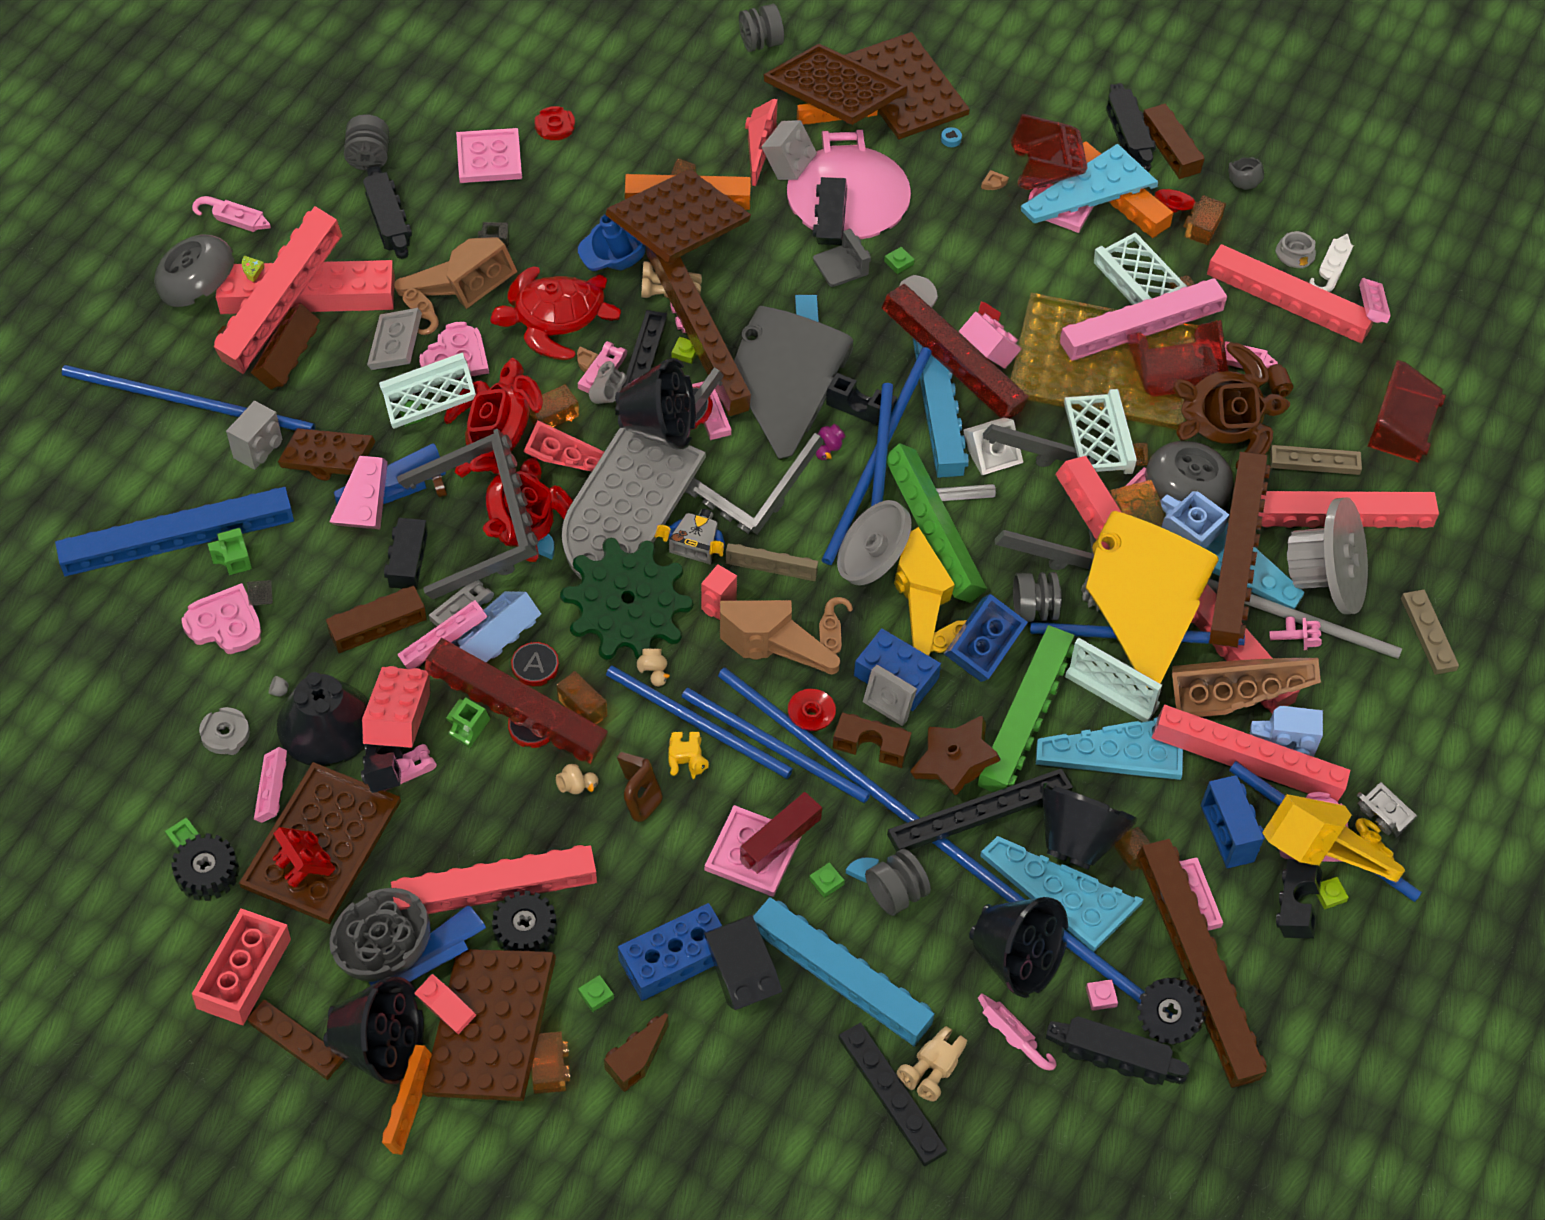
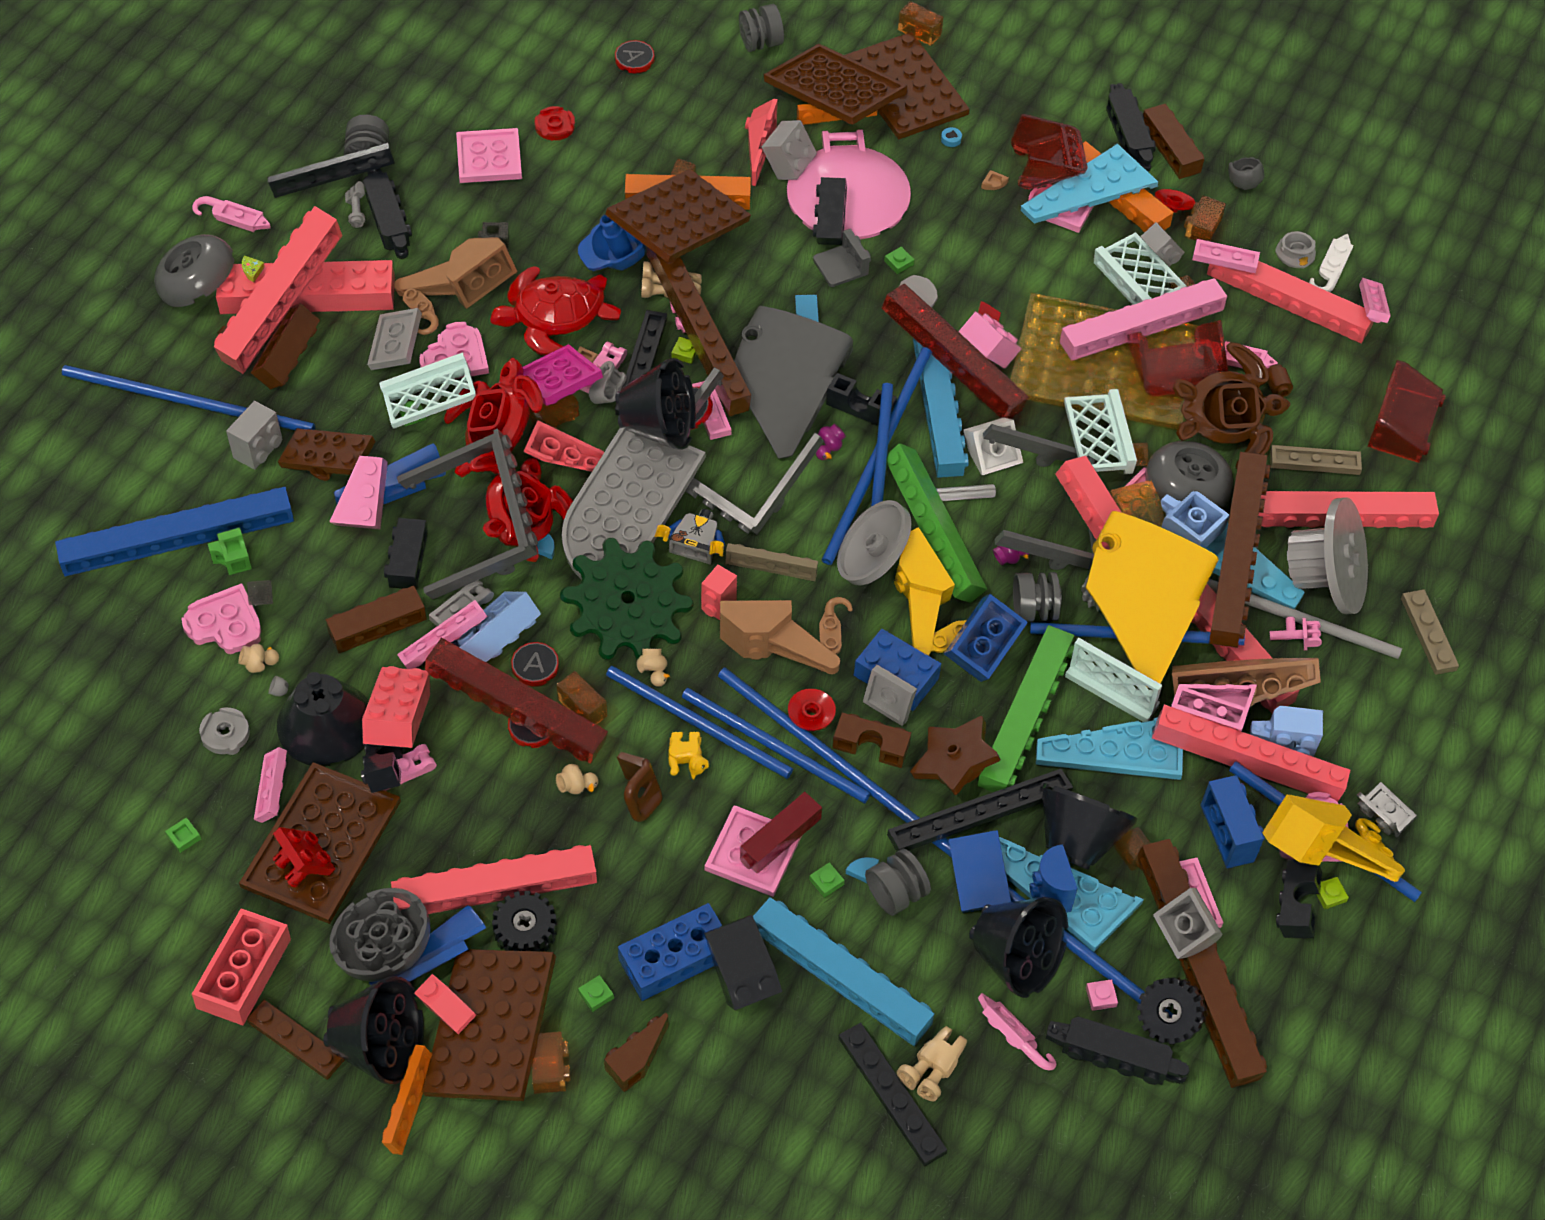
(215, 877): black bush -> none
(254, 656): none -> tan animal
(331, 170): none -> black plate
(353, 198): none -> light grey hinge
(439, 485): reddish brown tile -> none
(467, 721): bright green brick -> none
(562, 373): none -> dark pink plate
(634, 56): none -> tile
(921, 22): none -> clear orange brick
(979, 871): none -> blue tile
(1007, 555): none -> magenta animal
(1055, 878): none -> blue brick
(1162, 244): none -> light grey brick
(1188, 924): none -> light grey brick
(1217, 703): none -> bright pink wedge
(1226, 256): none -> bright pink plate

